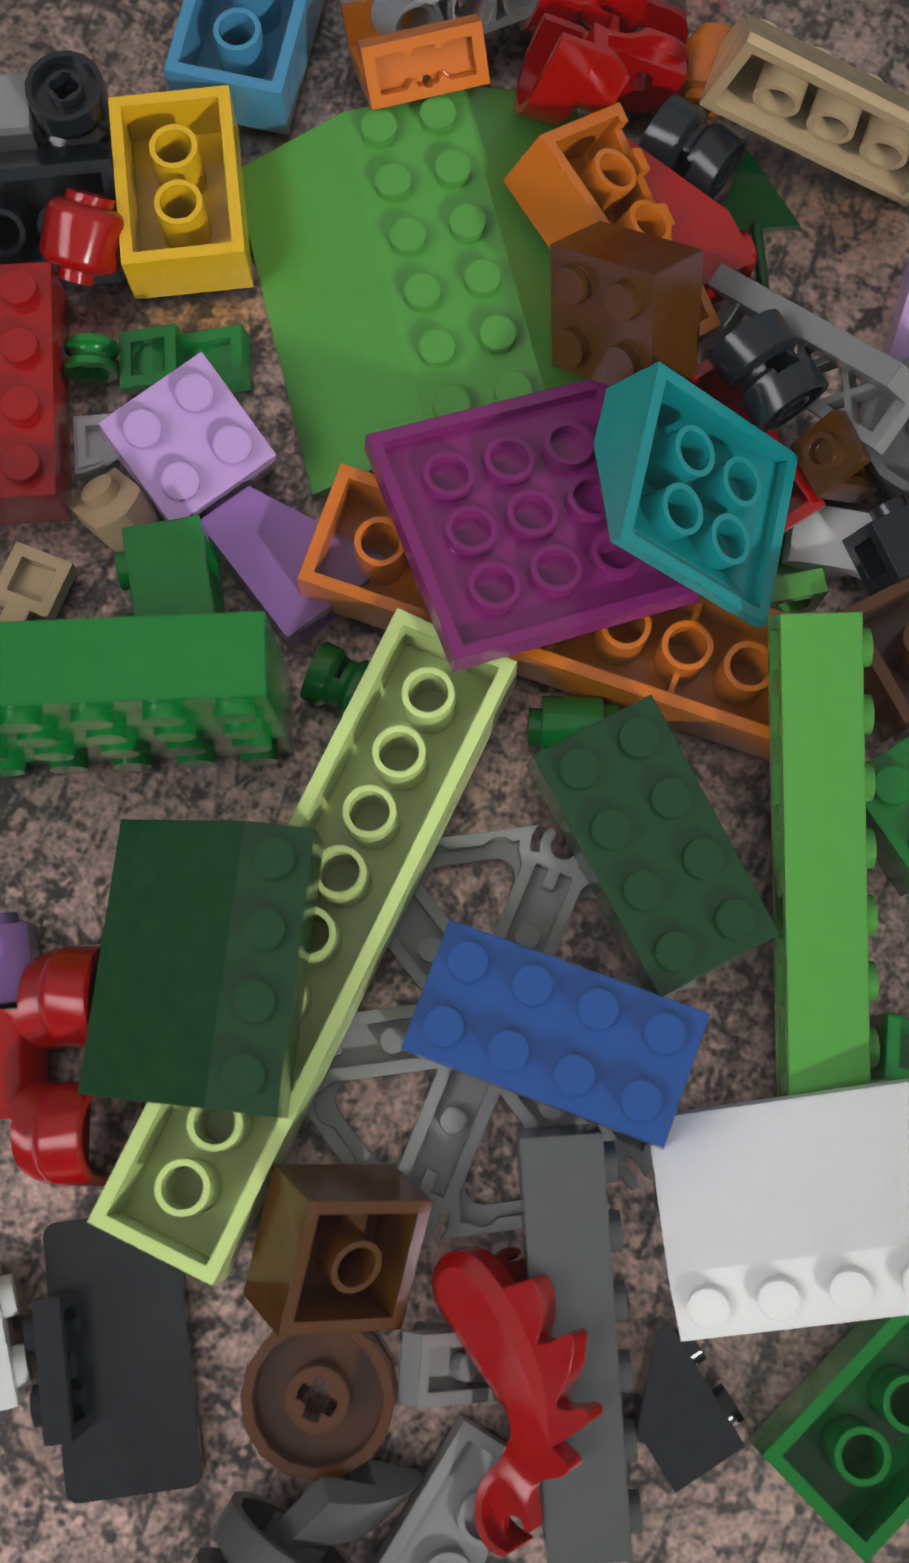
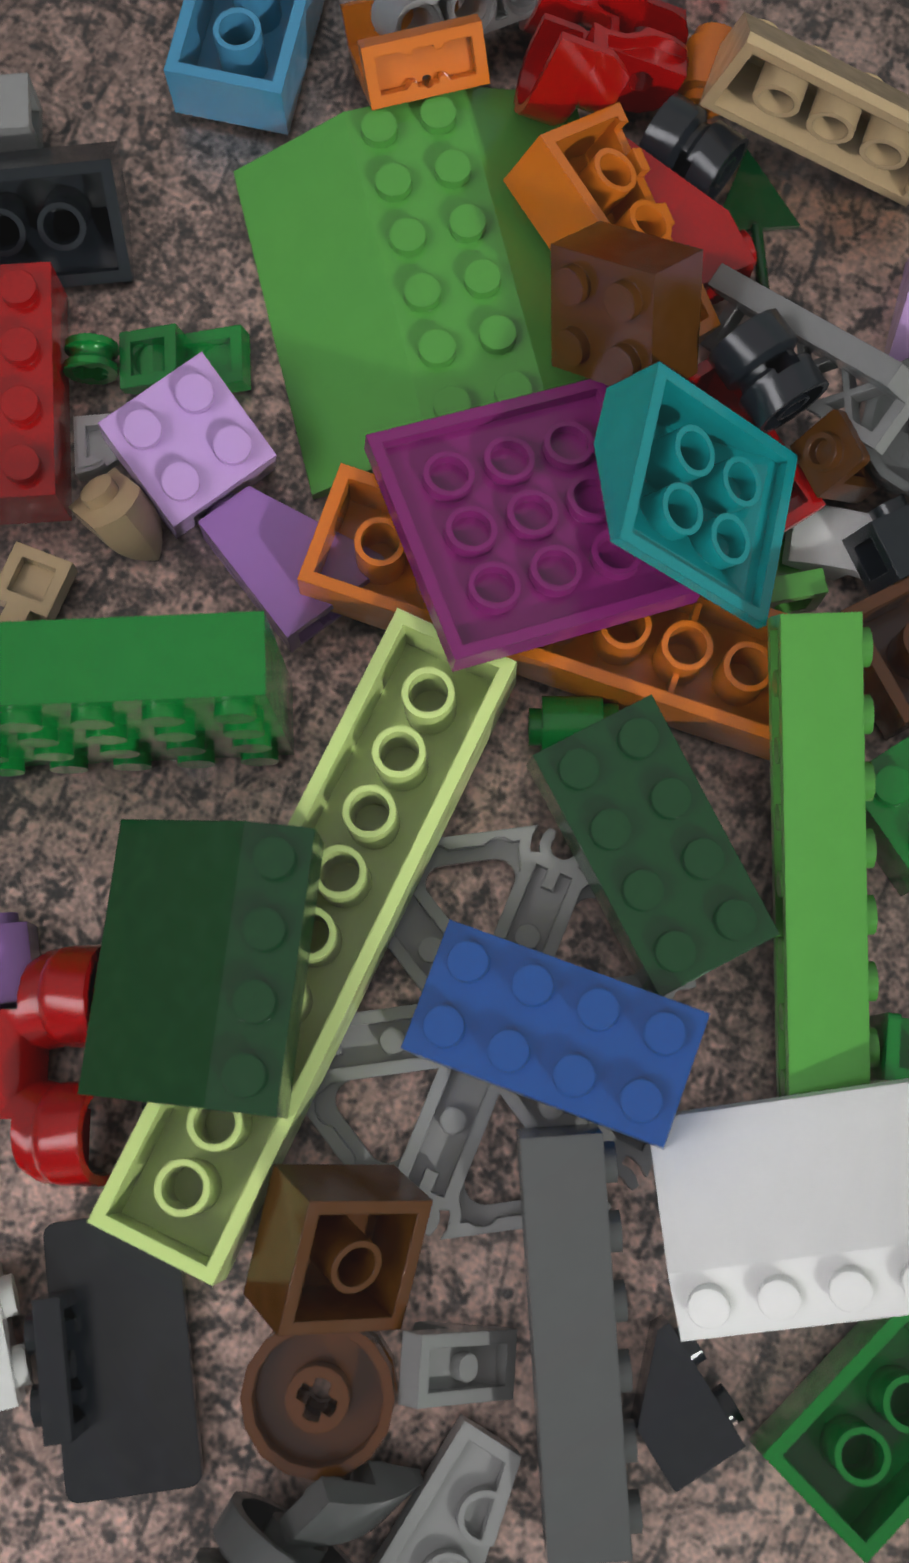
(68, 99): black wheel -> none
(82, 236): red head -> none
(170, 568): green brick -> none
(180, 192): yellow brick -> none
(332, 677): green wheel -> none
(508, 1336): red animal -> none

